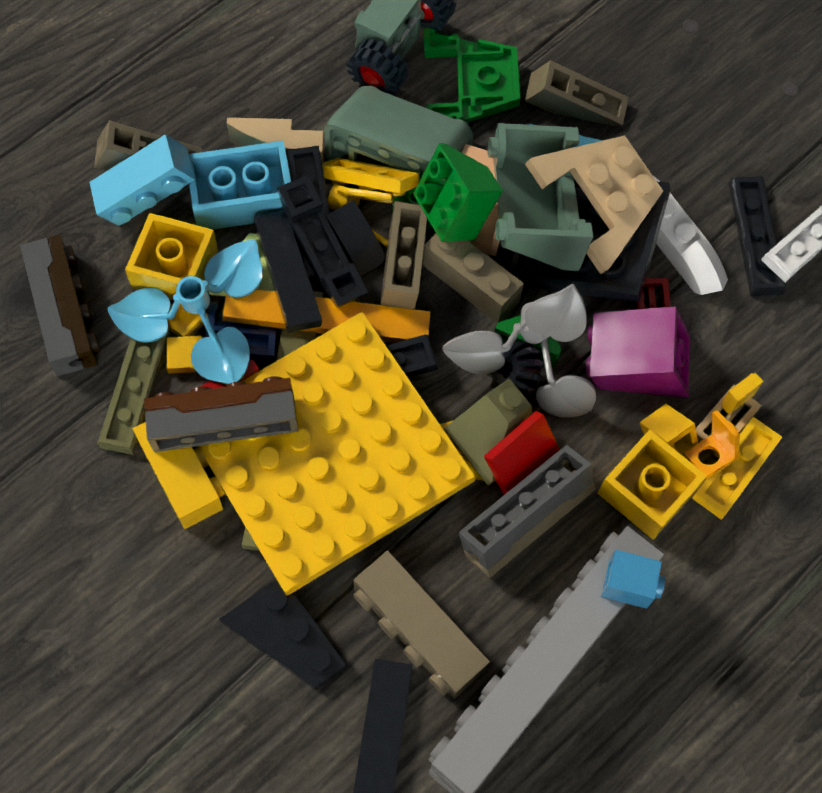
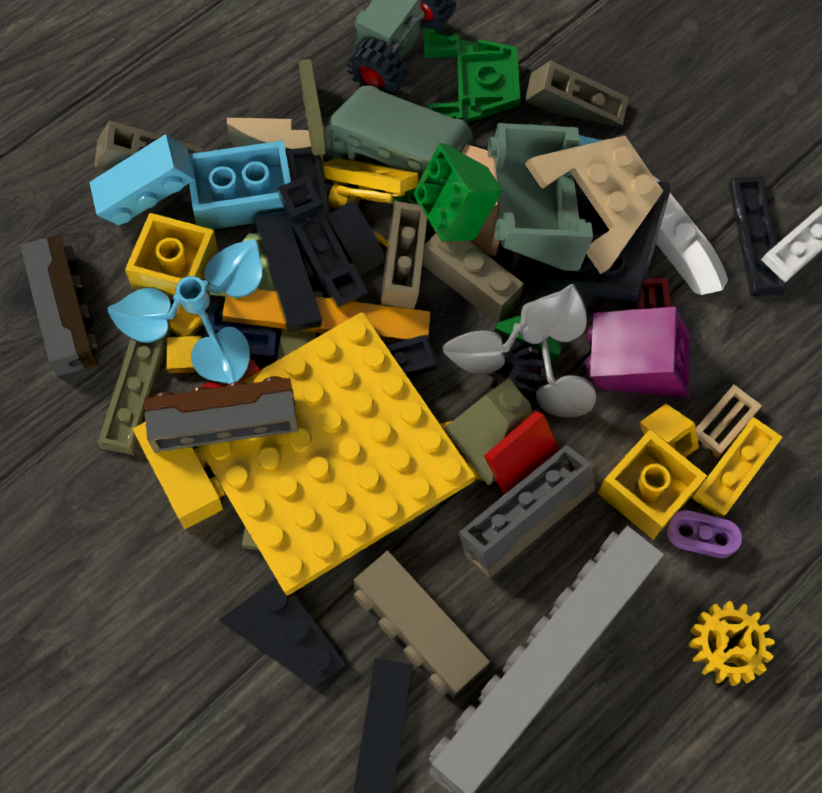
(312, 107): none -> olive tile
(633, 579): dark azure brick -> none
(703, 532): none -> medium lavender plate
(723, 440): light orange bracket -> none
(741, 393): yellow tile -> none
(743, 653): none -> yellow gear

